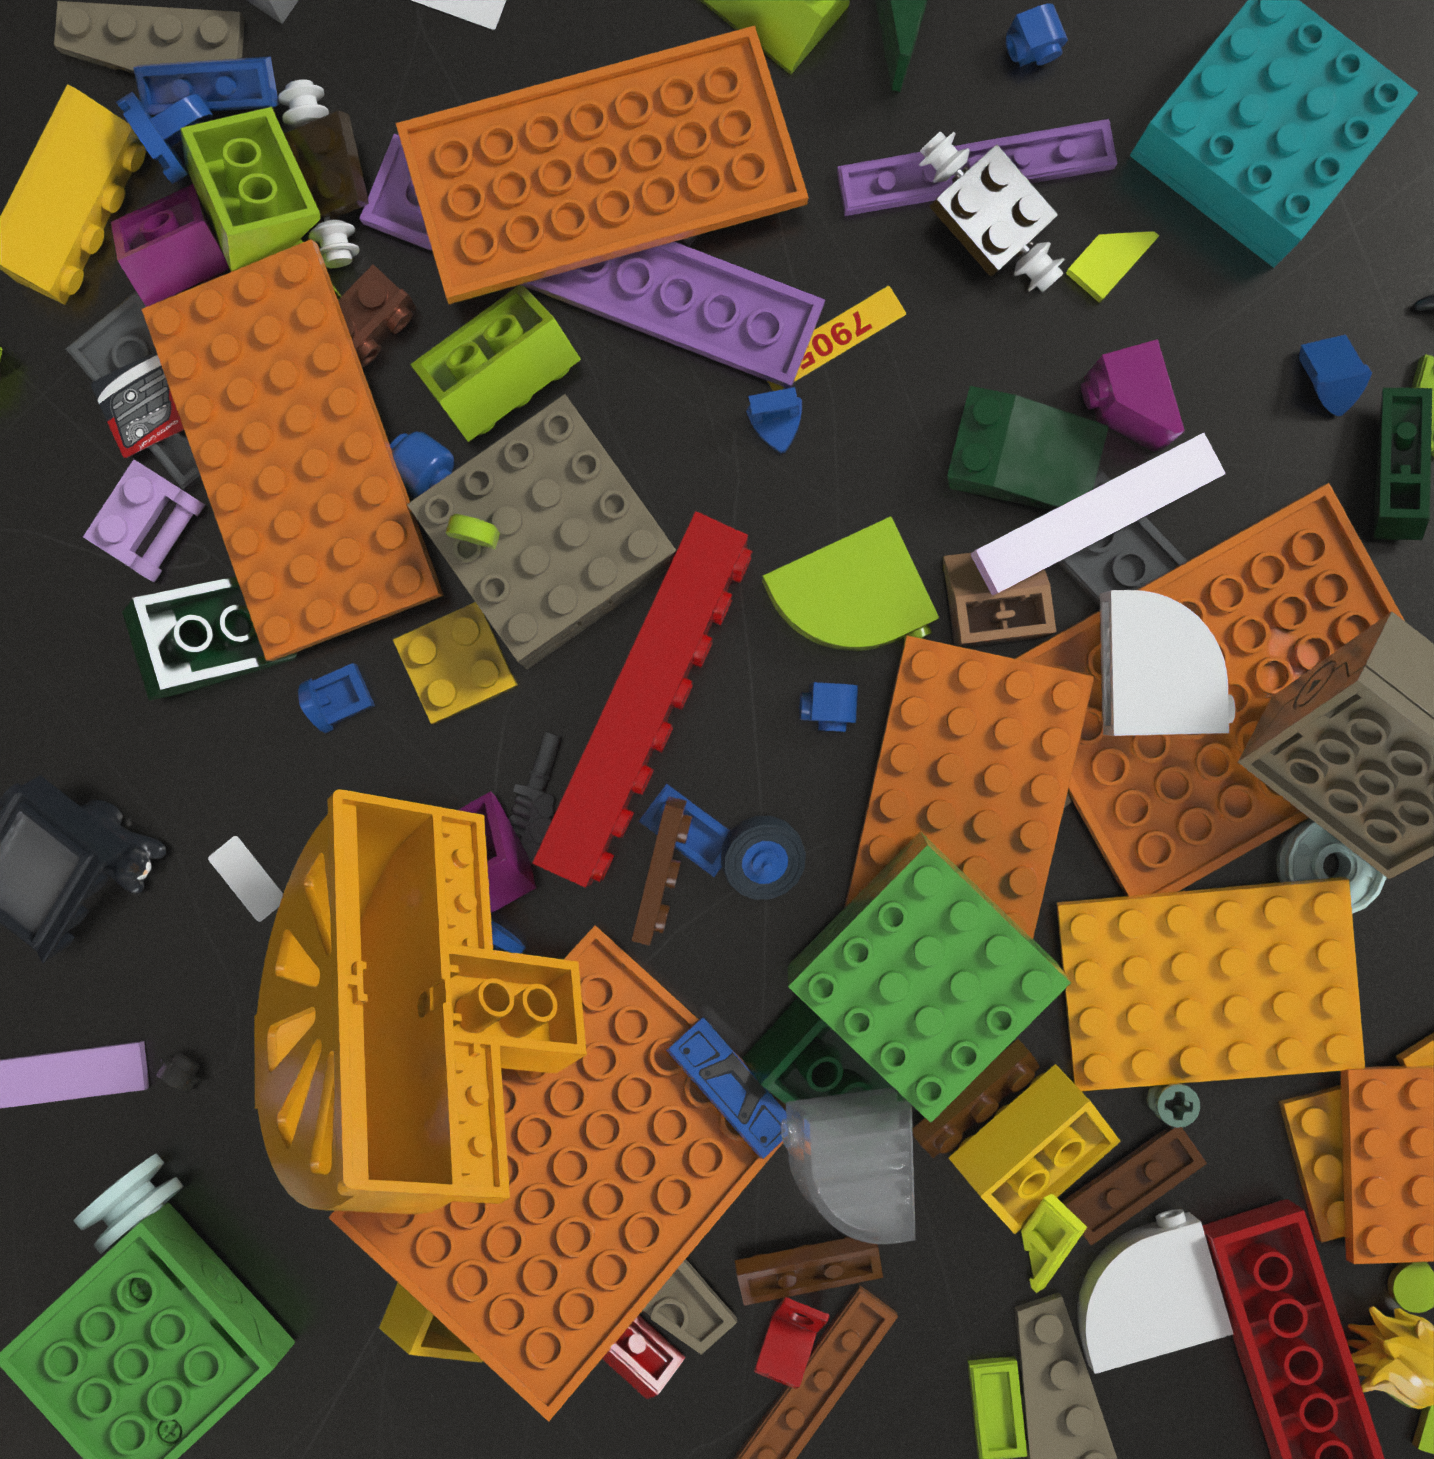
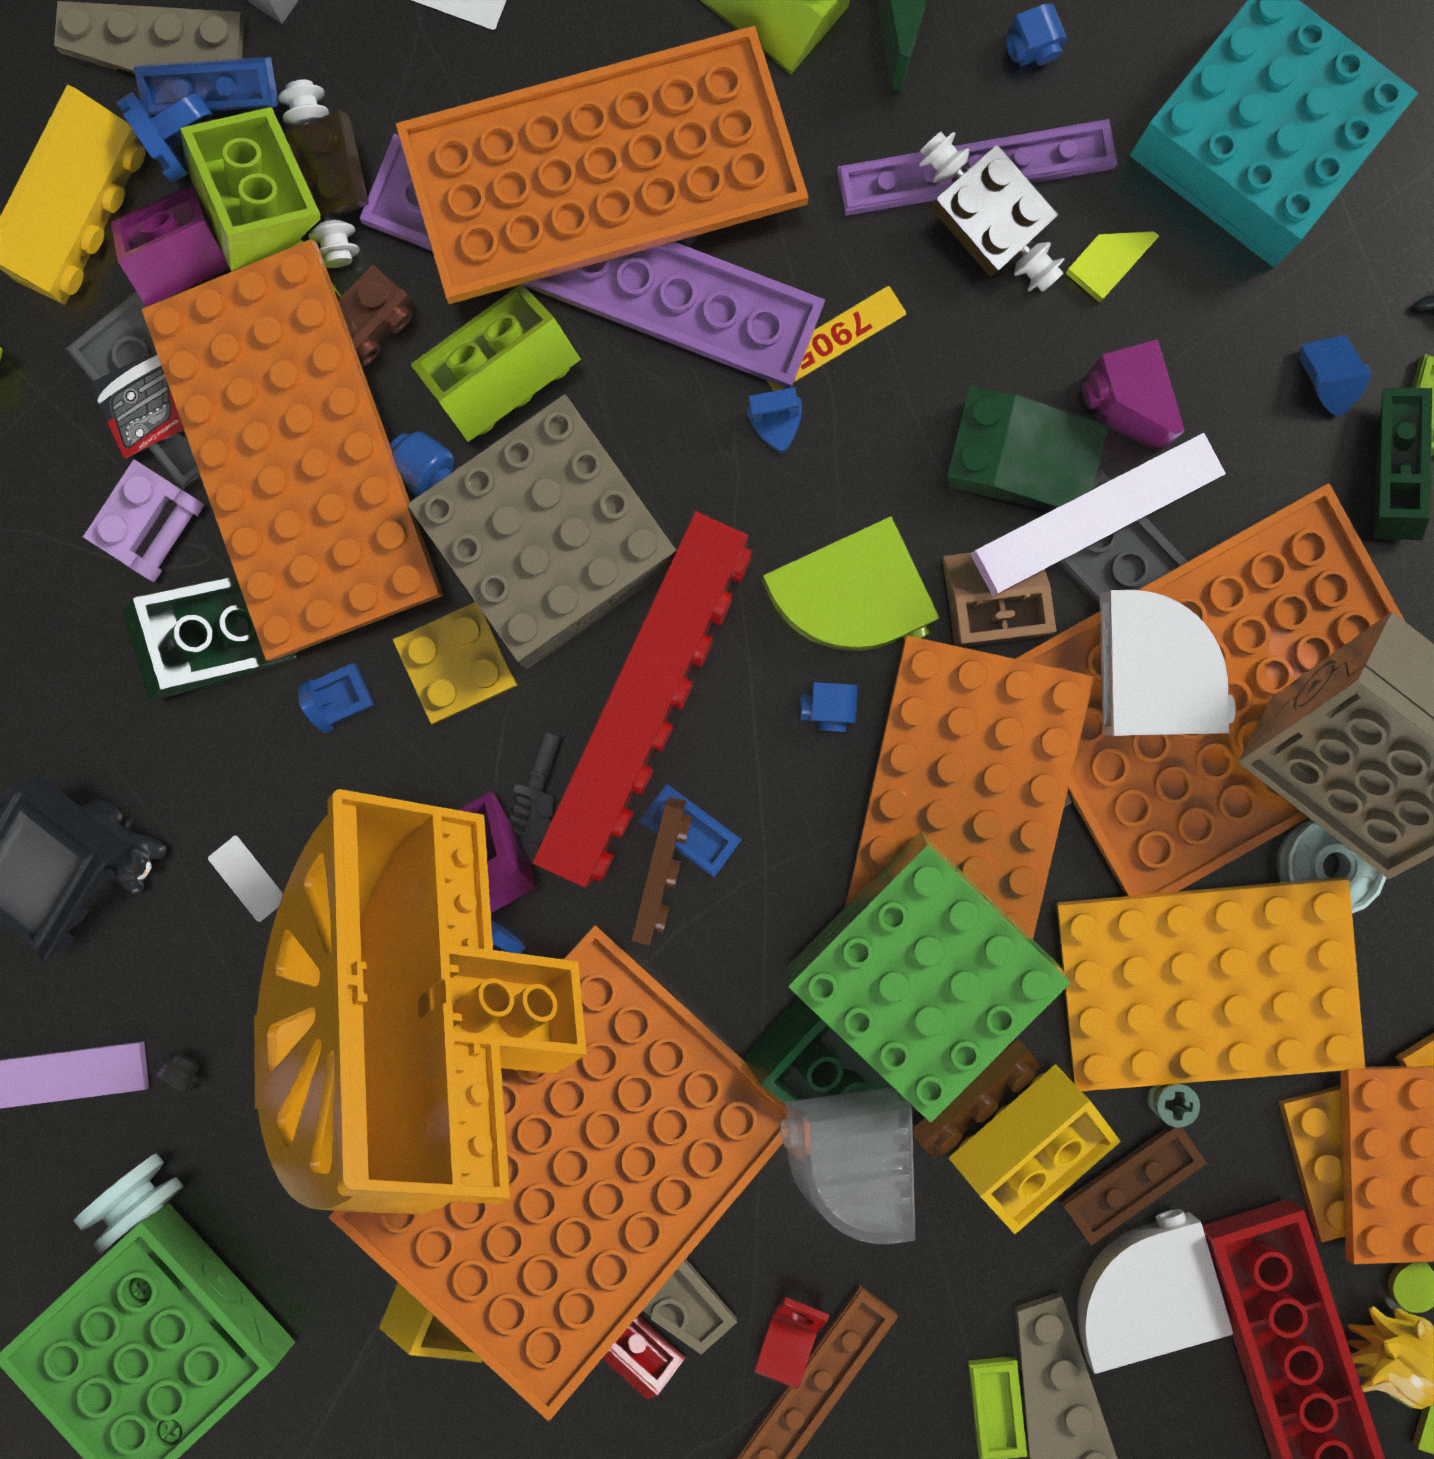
(472, 530): lime tile -> none
(730, 1086): blue tile -> none
(763, 857): black wheel -> none
(807, 1269): reddish brown plate -> none
(1049, 1239): neon yellow tile -> none

